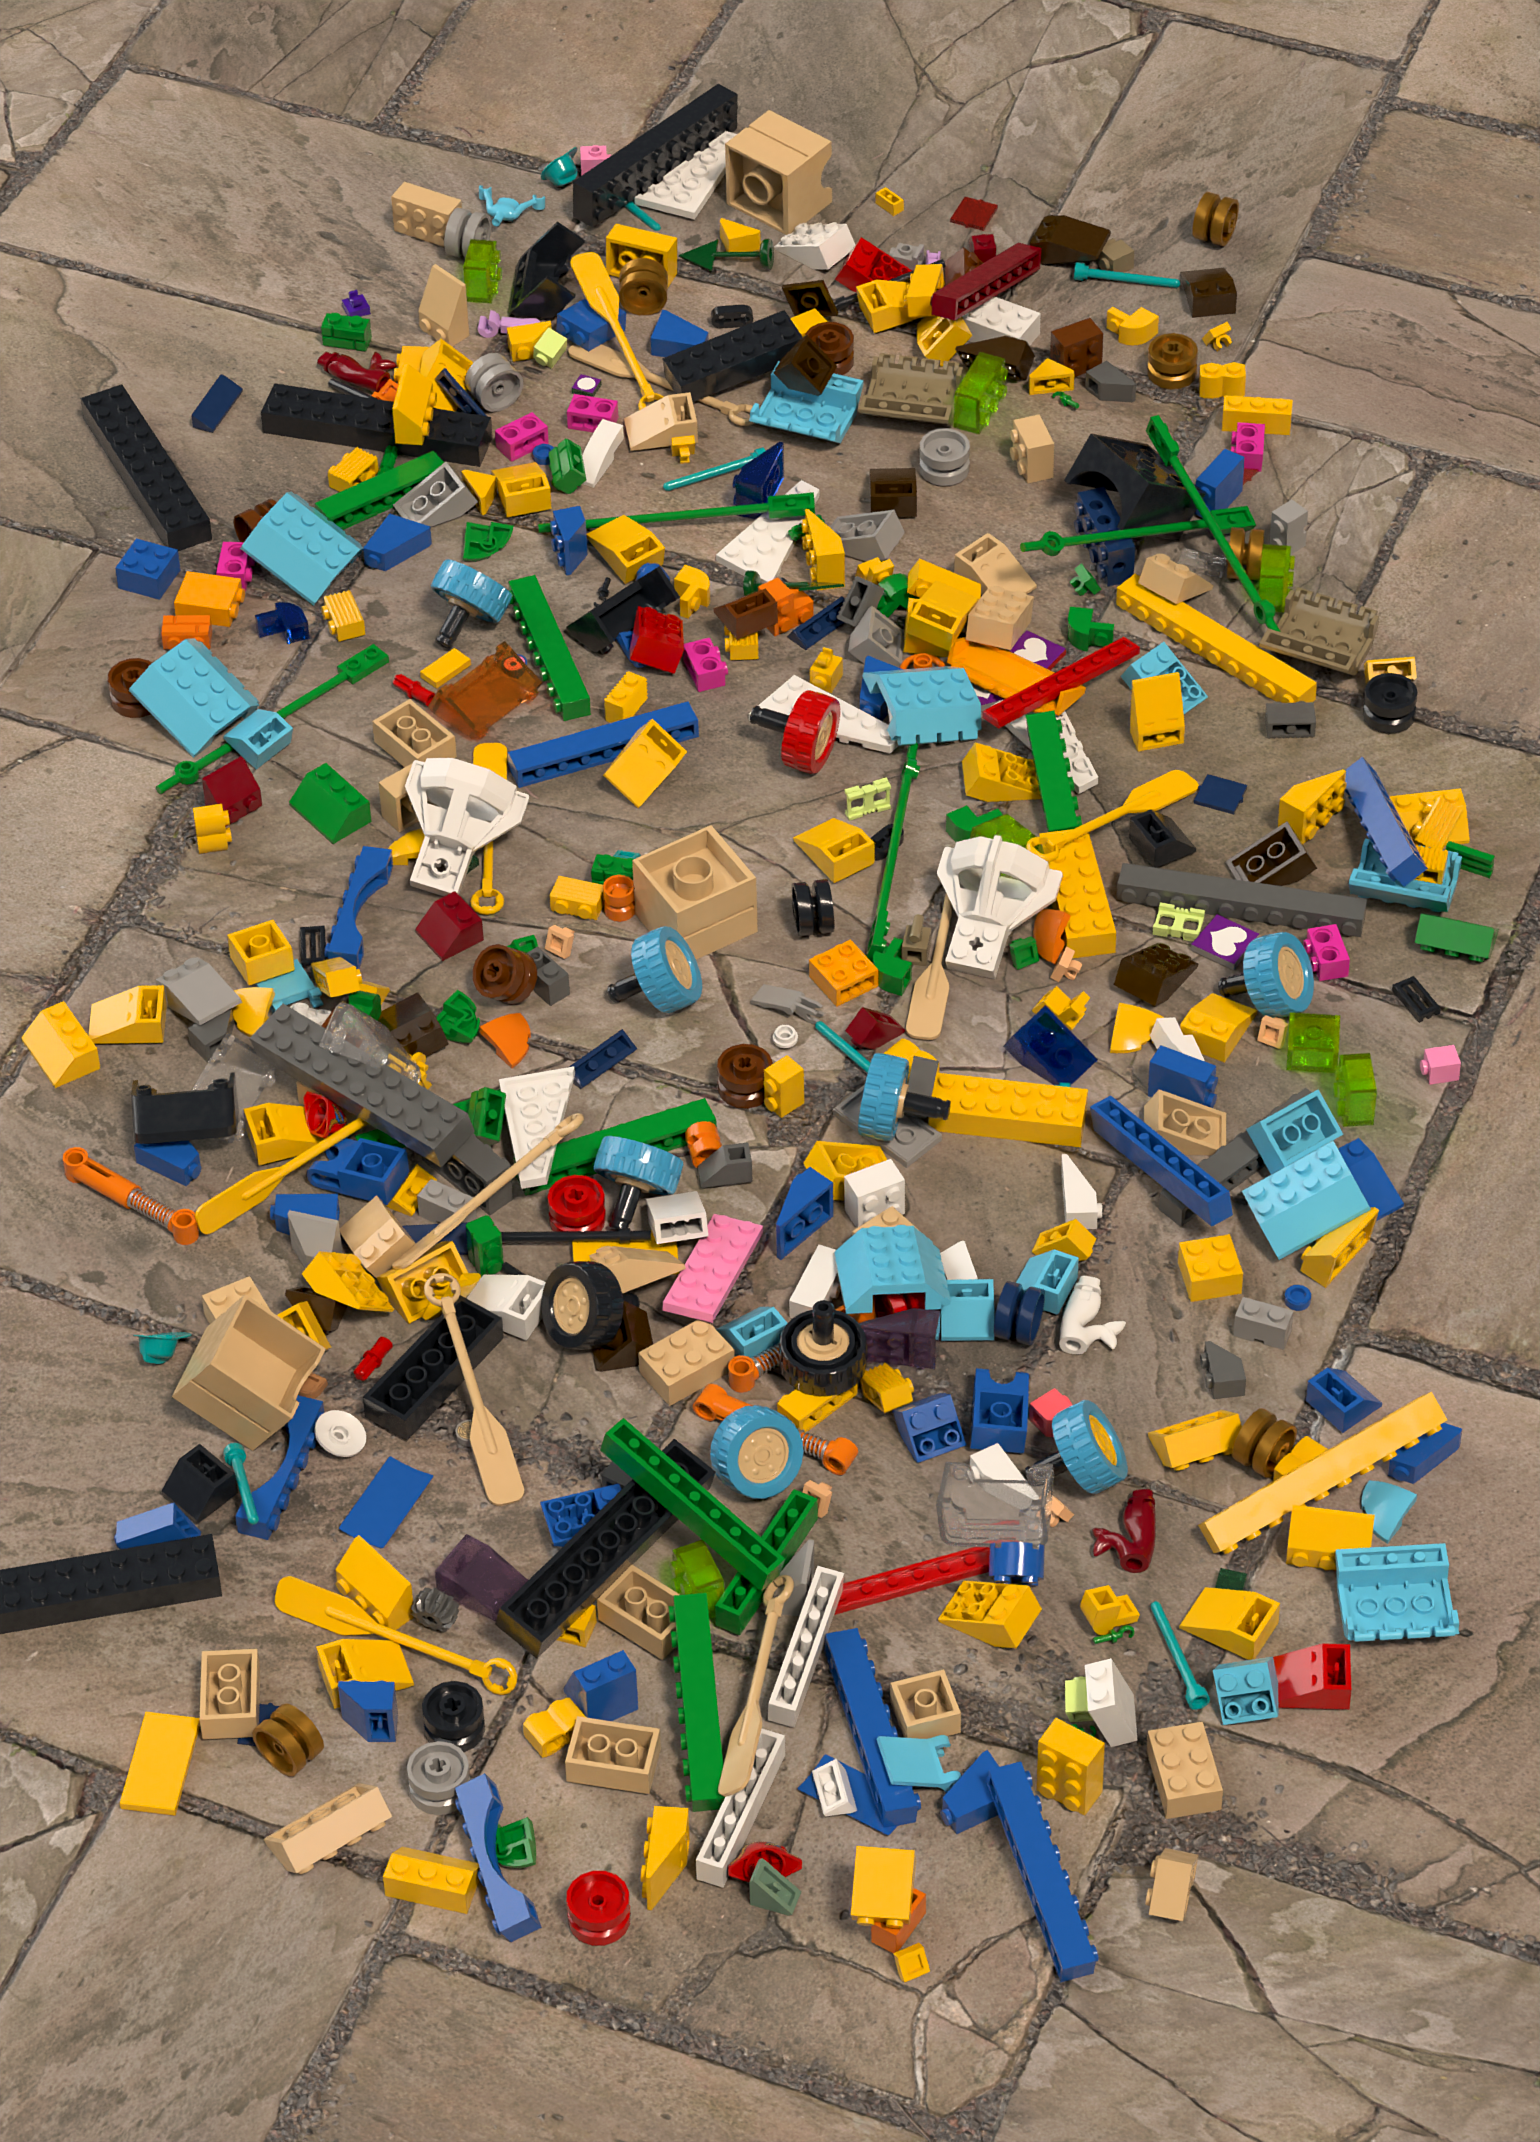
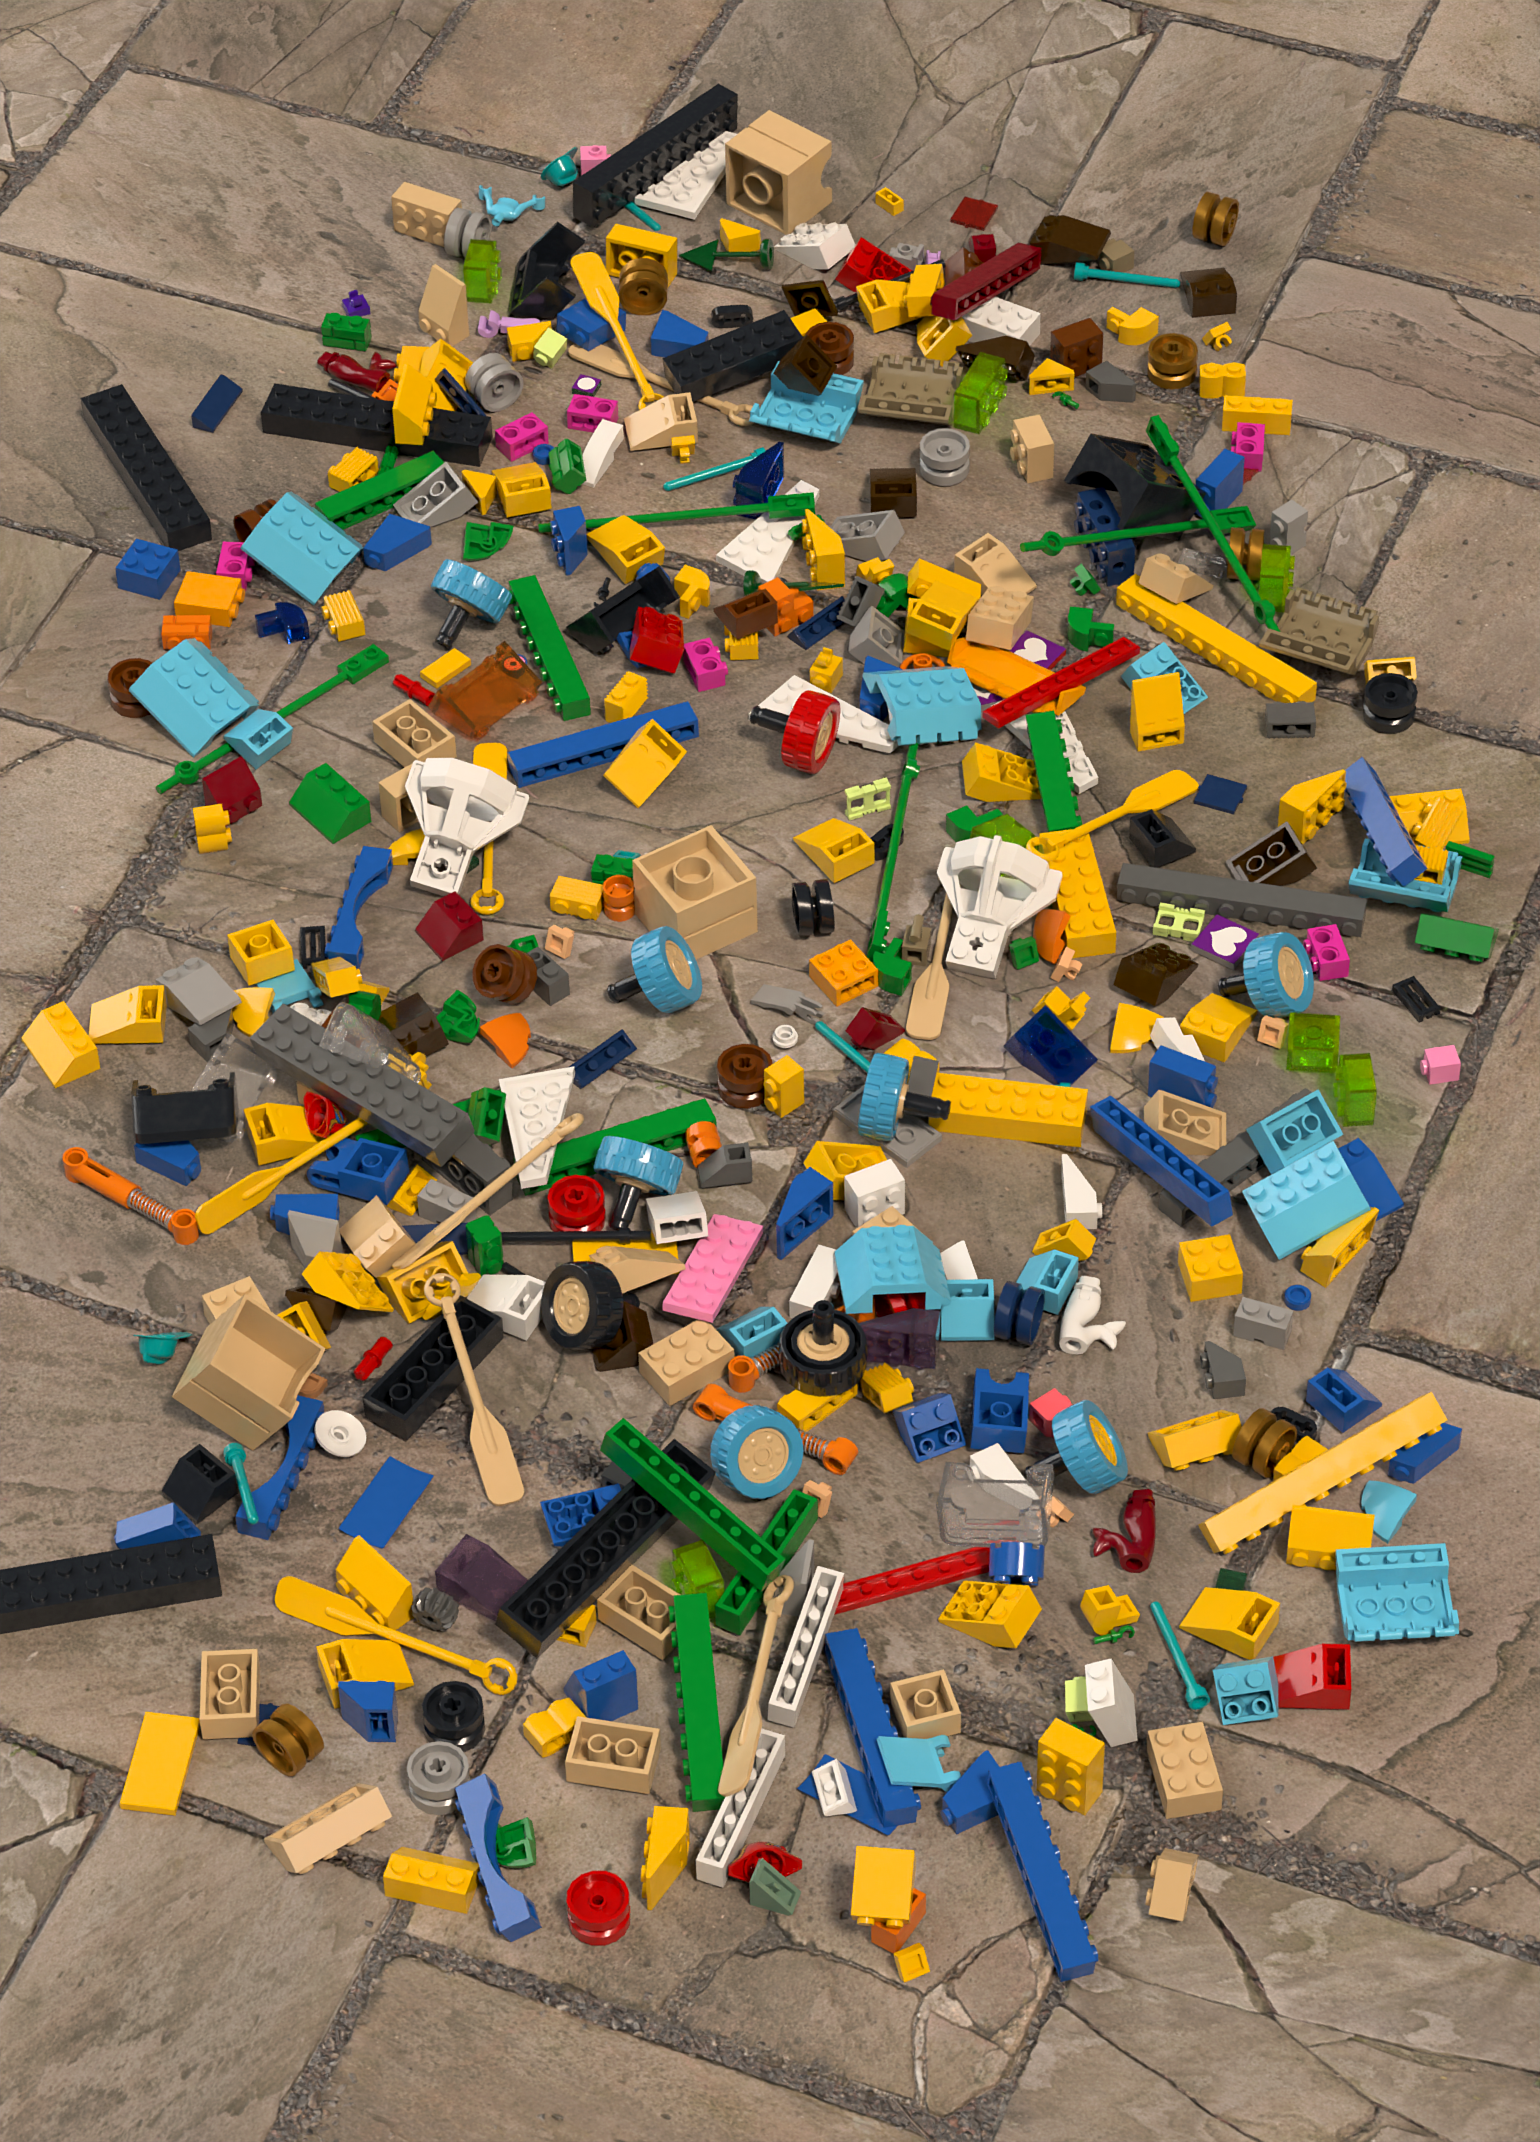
(463, 1433): tile -> none
(1299, 1421): none -> black beam

